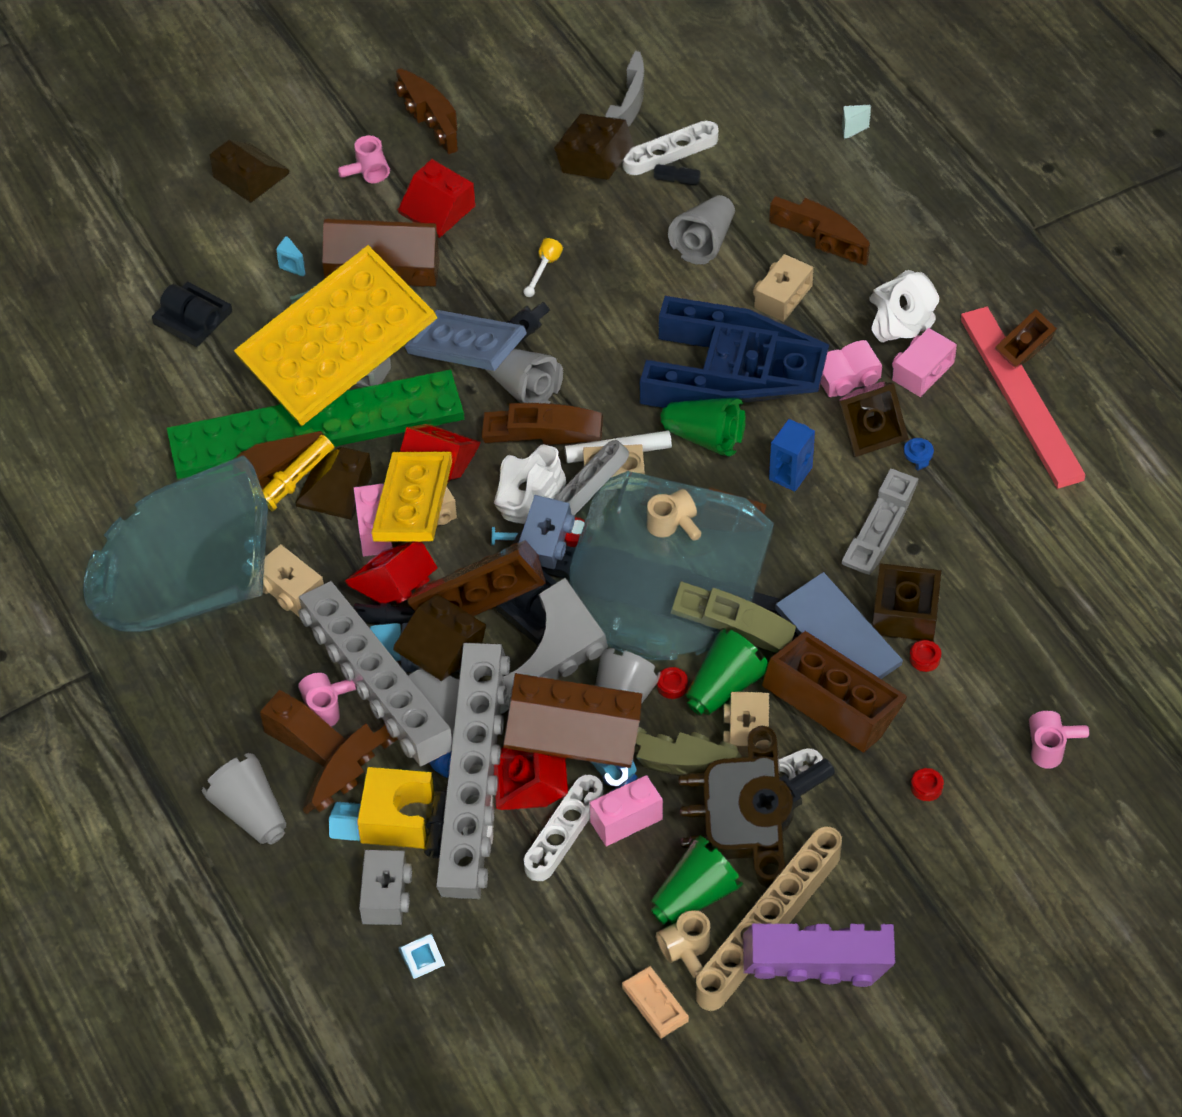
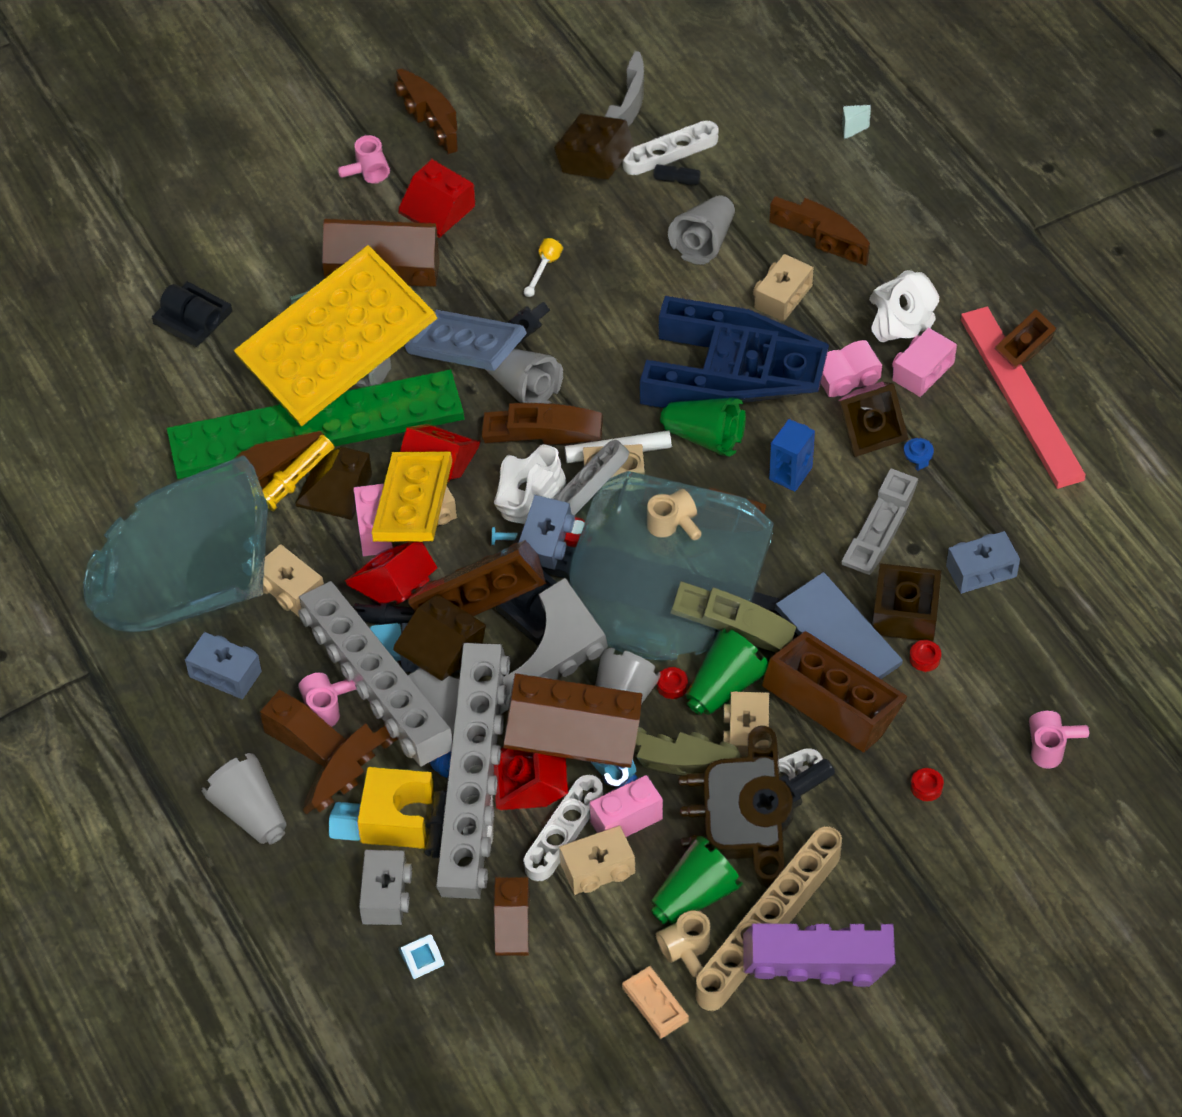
(223, 665): none -> sand blue brick
(246, 169): dark brown slope -> none
(290, 257): medium azure slope -> none
(511, 916): none -> slope
(597, 860): none -> tan brick
(982, 562): none -> sand blue brick

